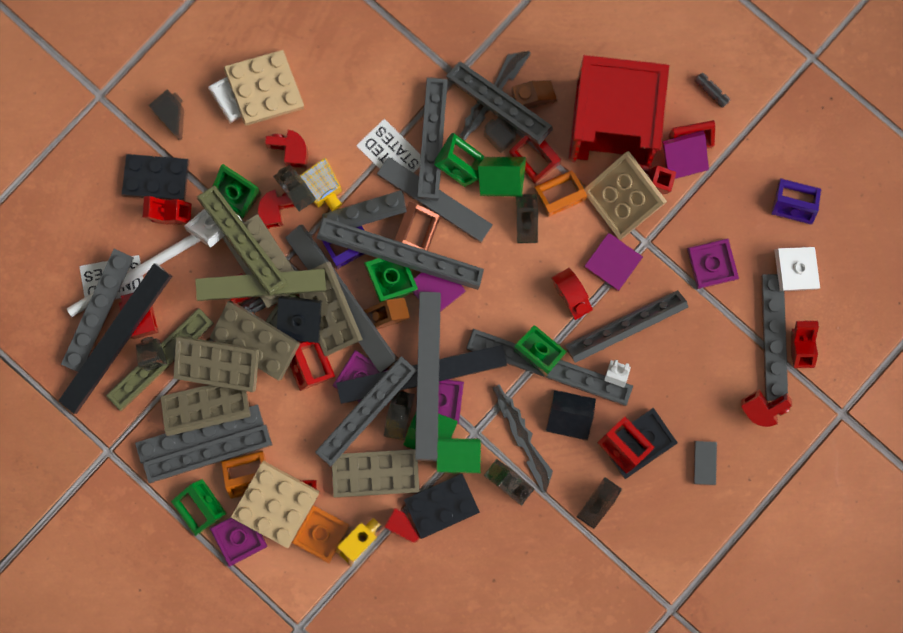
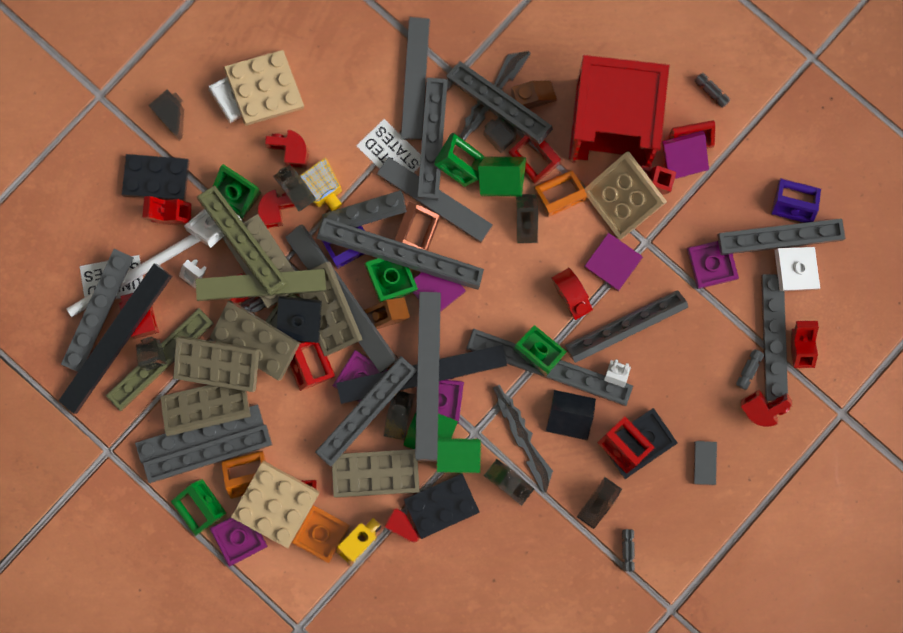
(190, 272): none -> white tile
(415, 78): none -> dark grey tile
(628, 552): none -> dark grey axle
(749, 369): none -> dark grey axle
(781, 236): none -> dark grey plate

